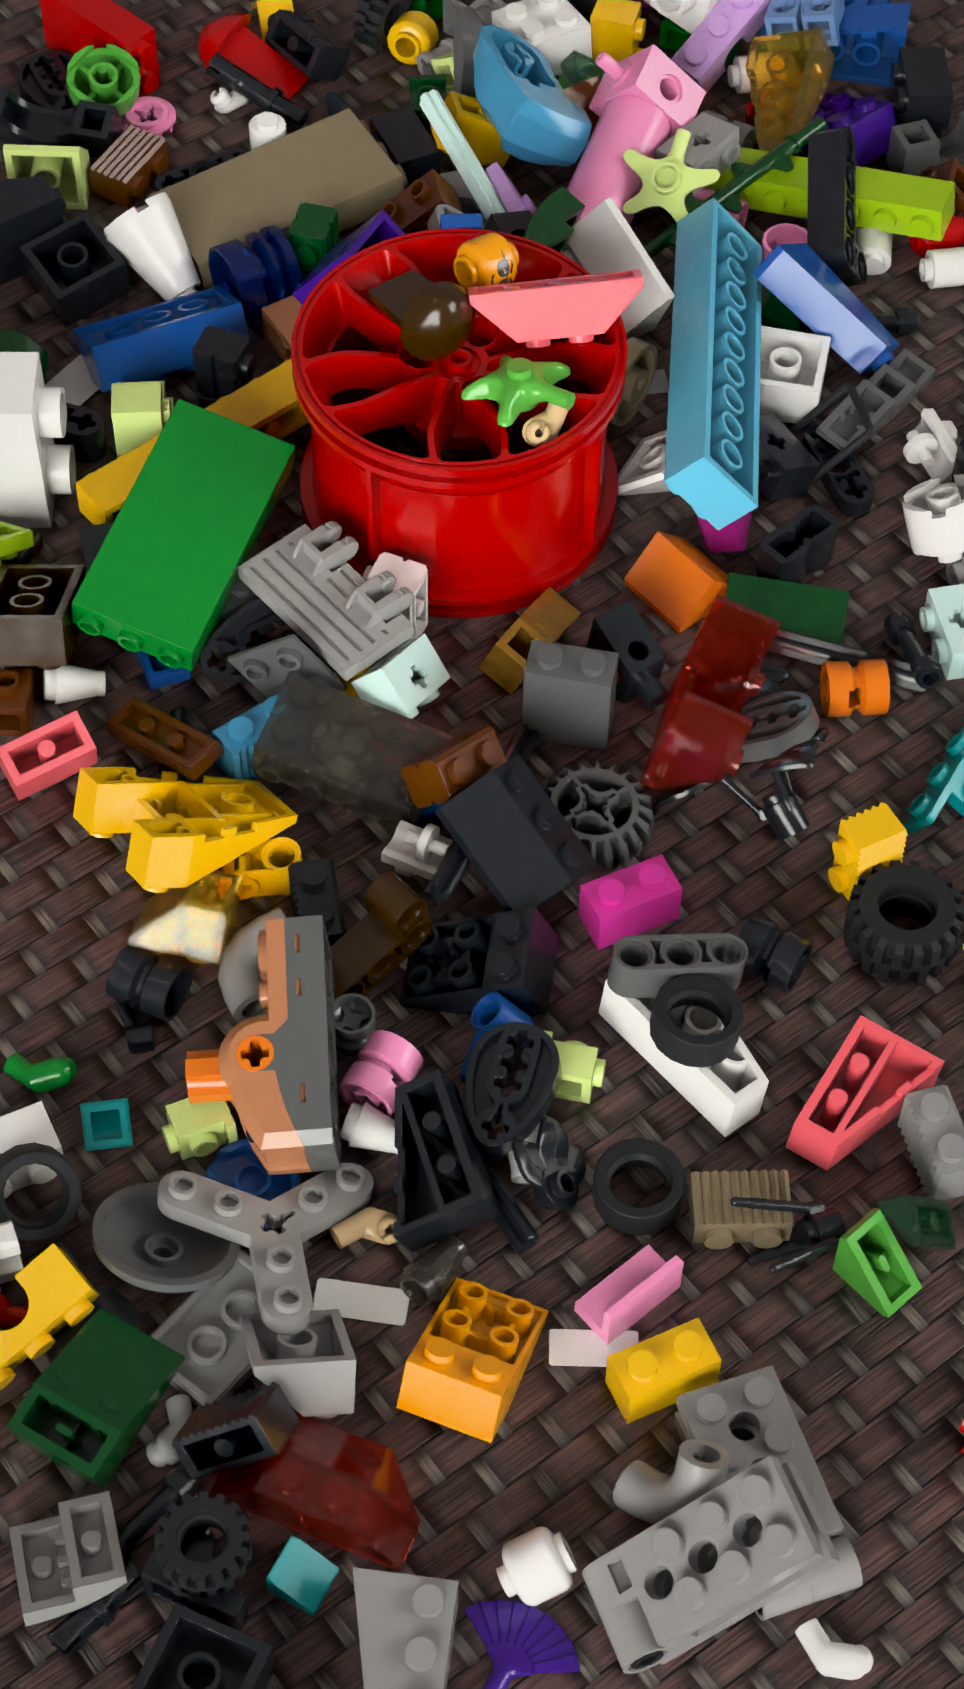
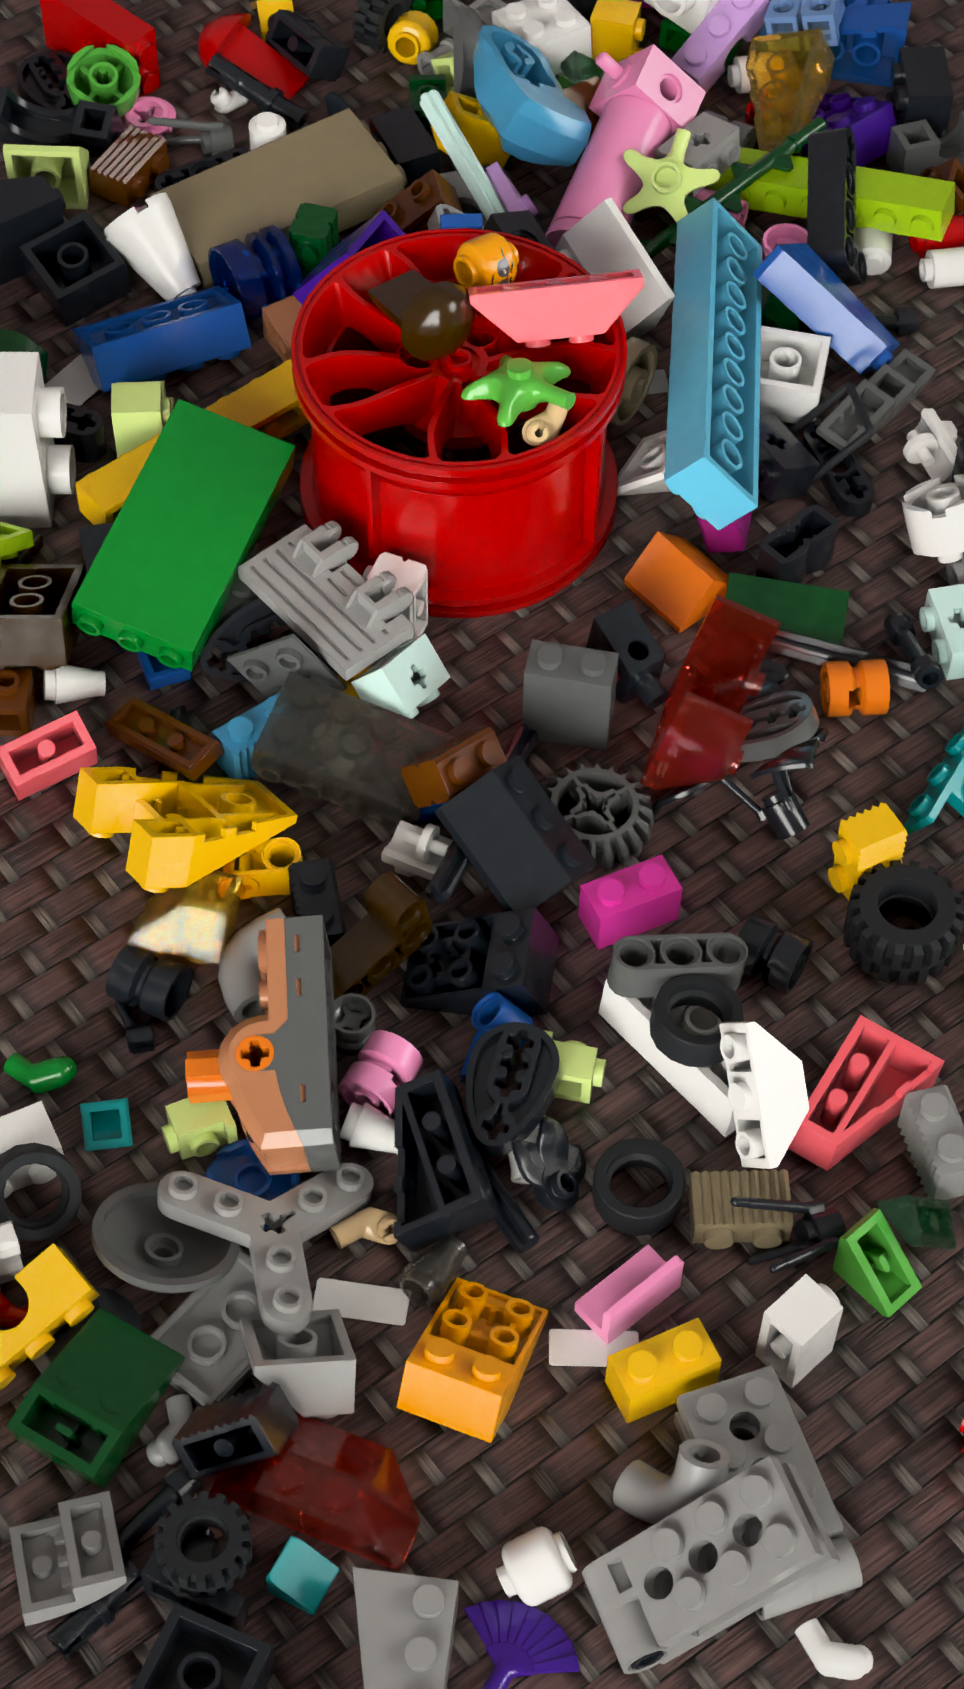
(214, 139): none -> dark grey plant
(221, 364): black brick -> none
(543, 621): pearl gold slope -> none
(554, 220): dark green slope -> none
(764, 1092): none -> white slope
(799, 1330): none -> white brick

